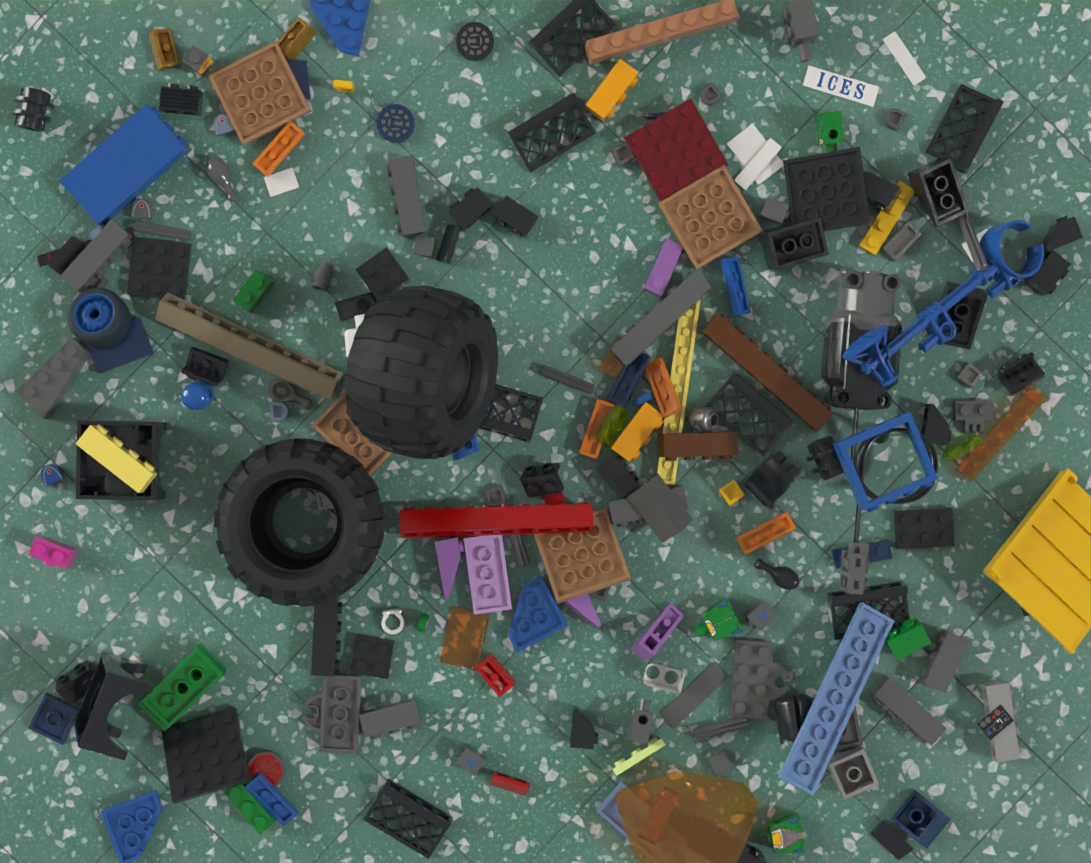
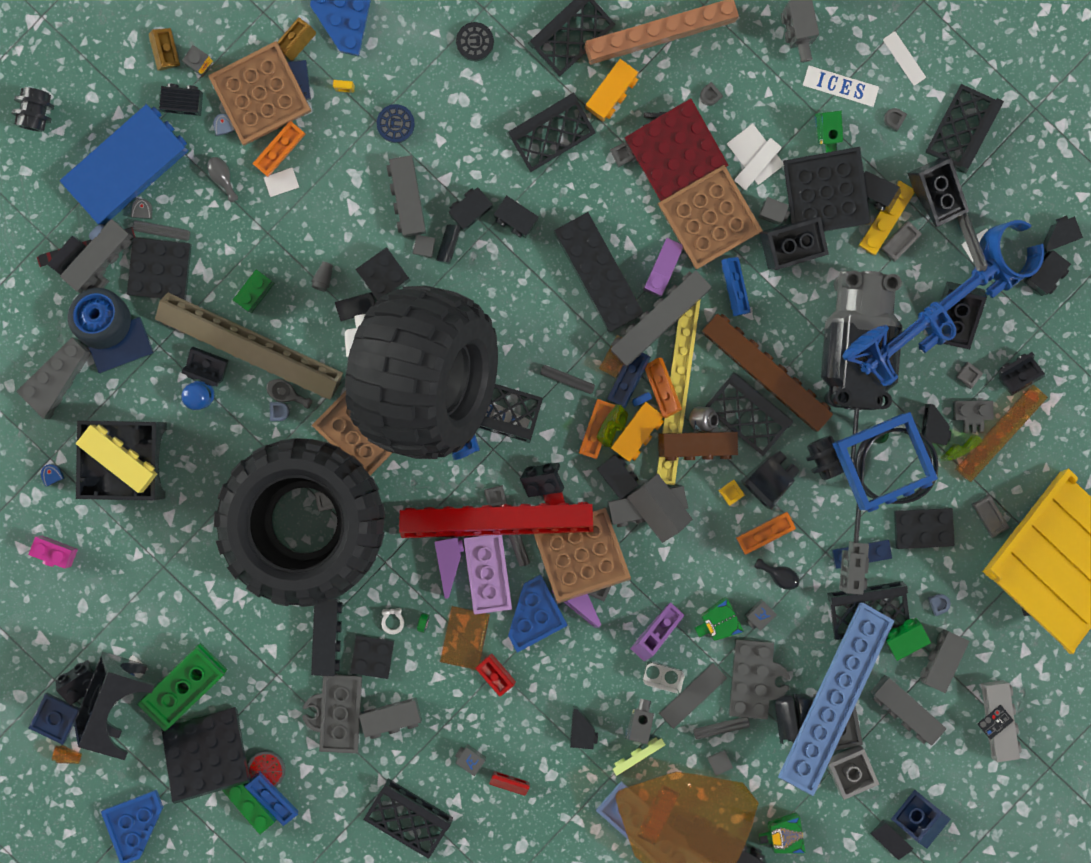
(65, 755): none -> clear orange cone
(598, 272): none -> black brick
(939, 604): none -> sand blue tile
(990, 516): none -> flat silver tile

